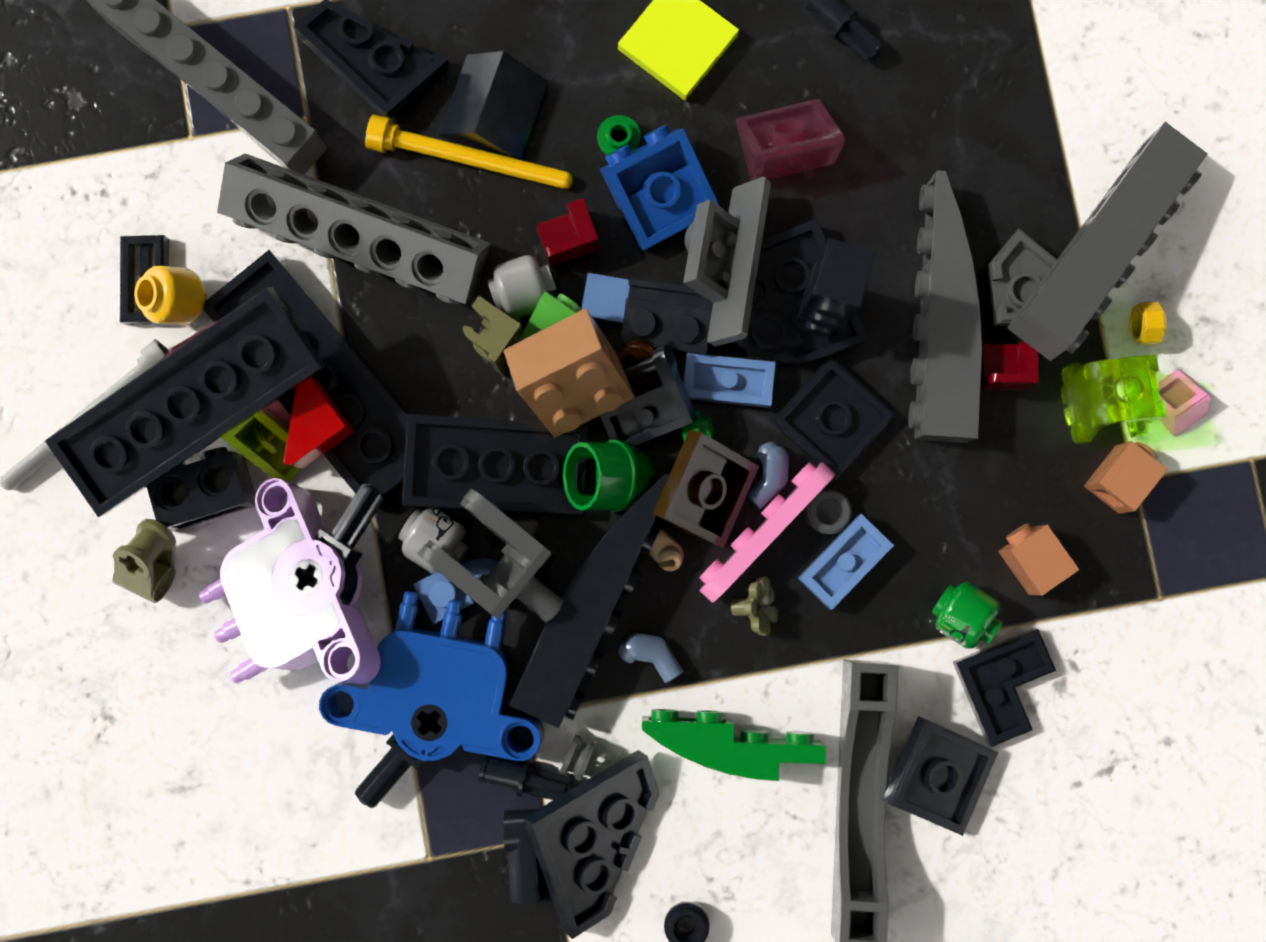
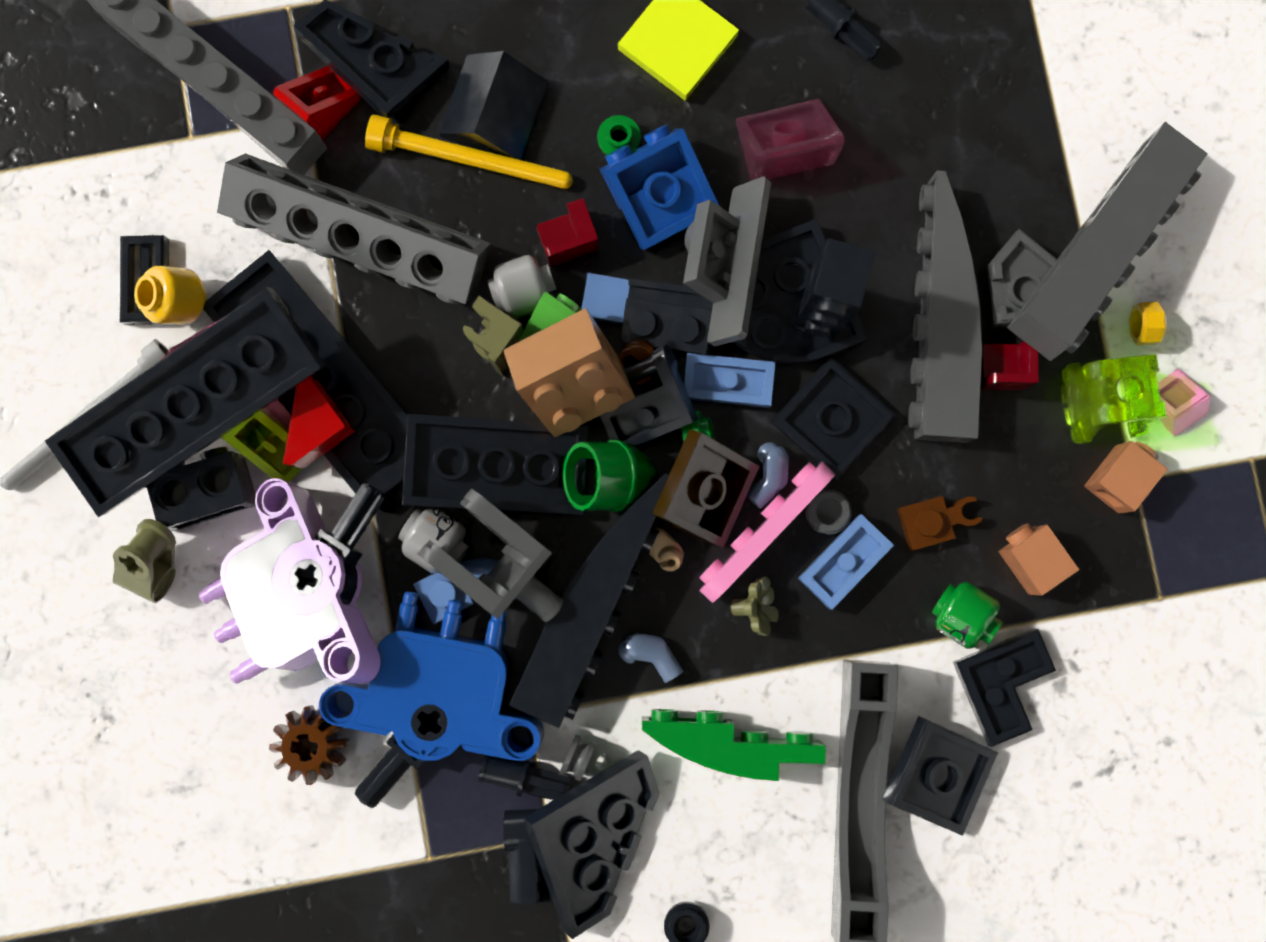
(299, 757): none -> reddish brown gear
(318, 99): none -> red slope
(932, 522): none -> reddish brown plate

